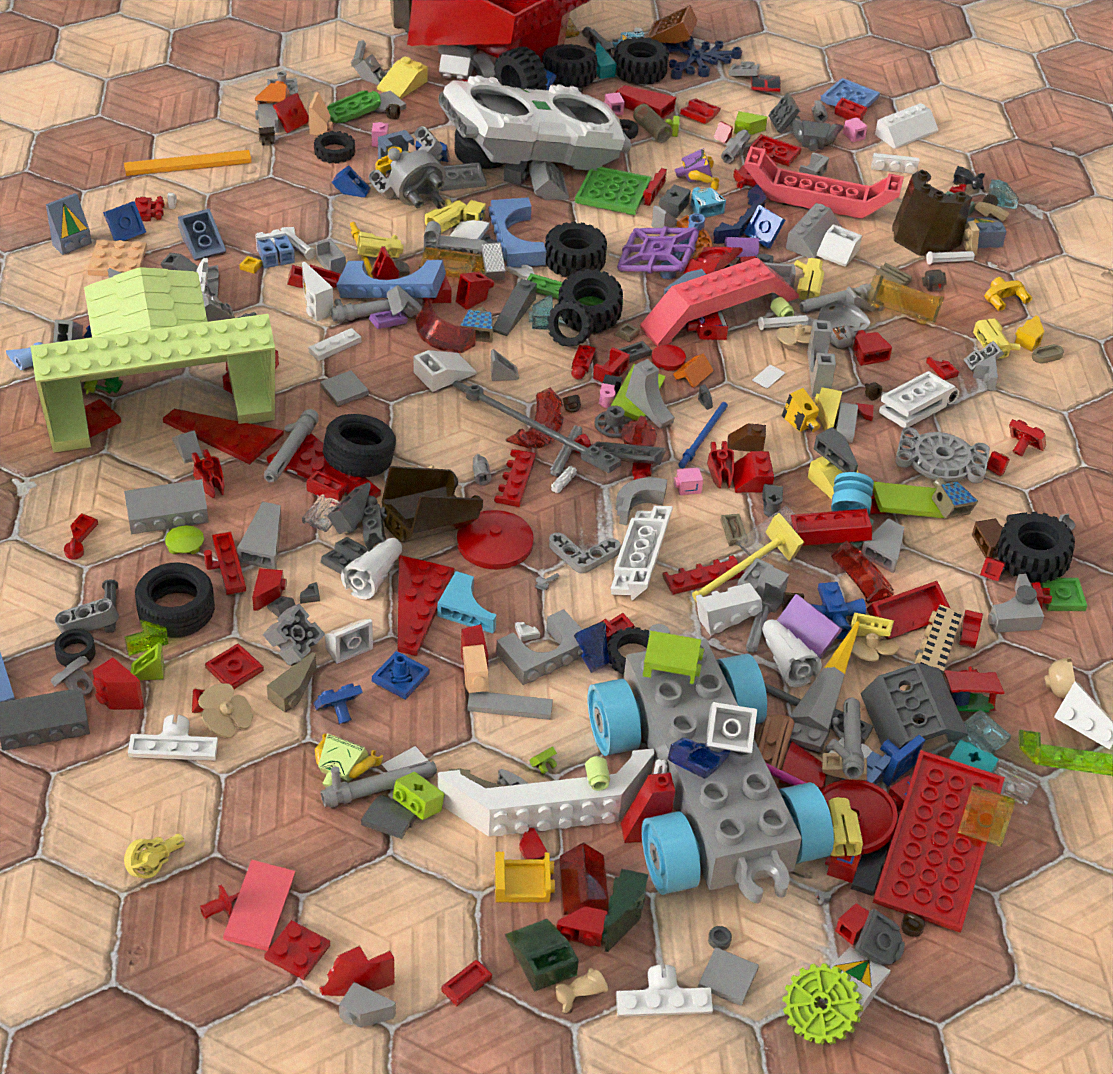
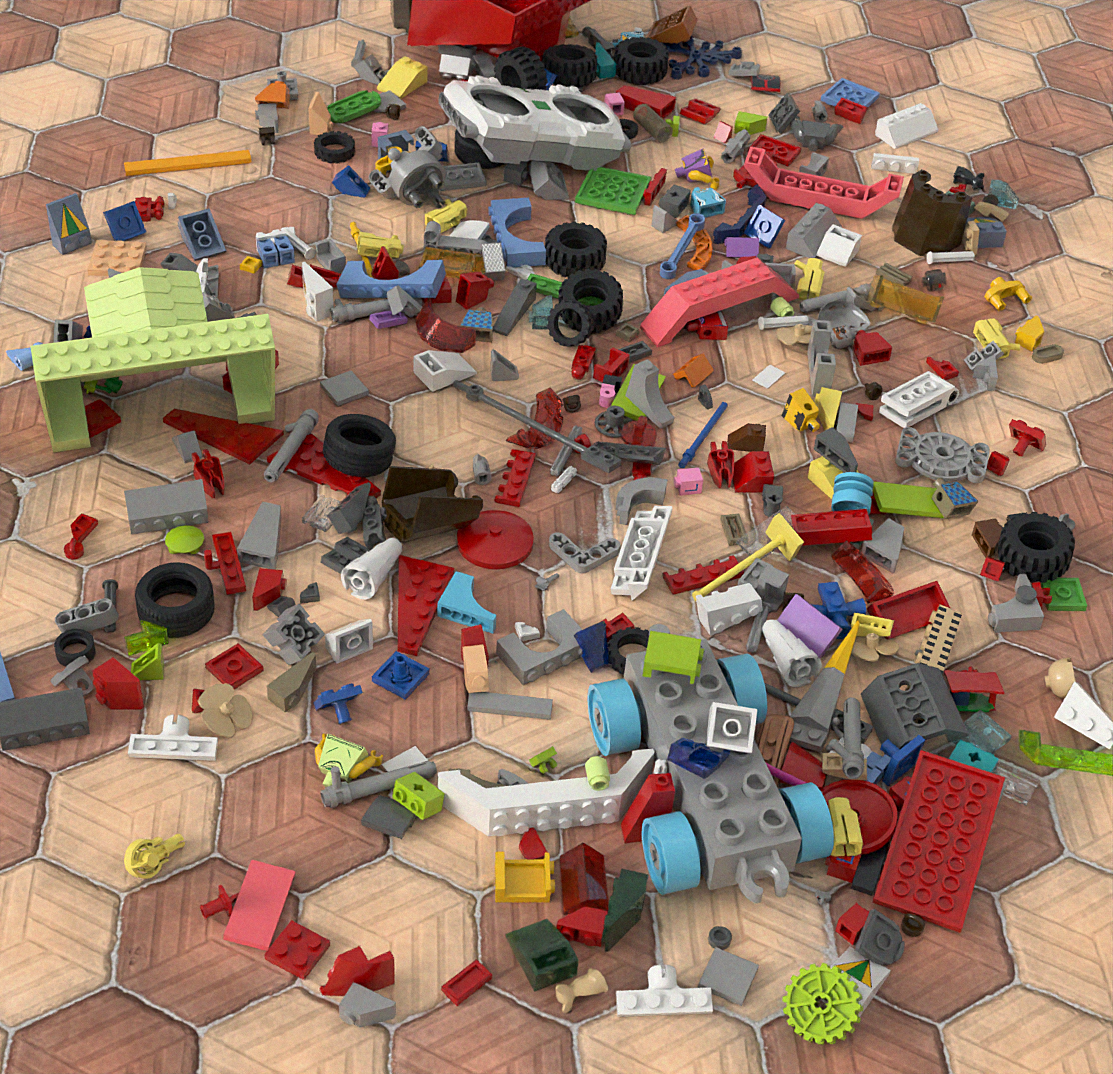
(291, 112): red plate -> none
(327, 485): red slope -> none
(334, 344): white plate -> none
(474, 211): light yellow brick -> none
(658, 248): medium lavender plate -> none
(668, 357): red tile -> none
(713, 259): red slope -> none
(855, 129): bright pink brick -> none
(970, 628): red leg -> none
(986, 815): clear yellow slope -> none

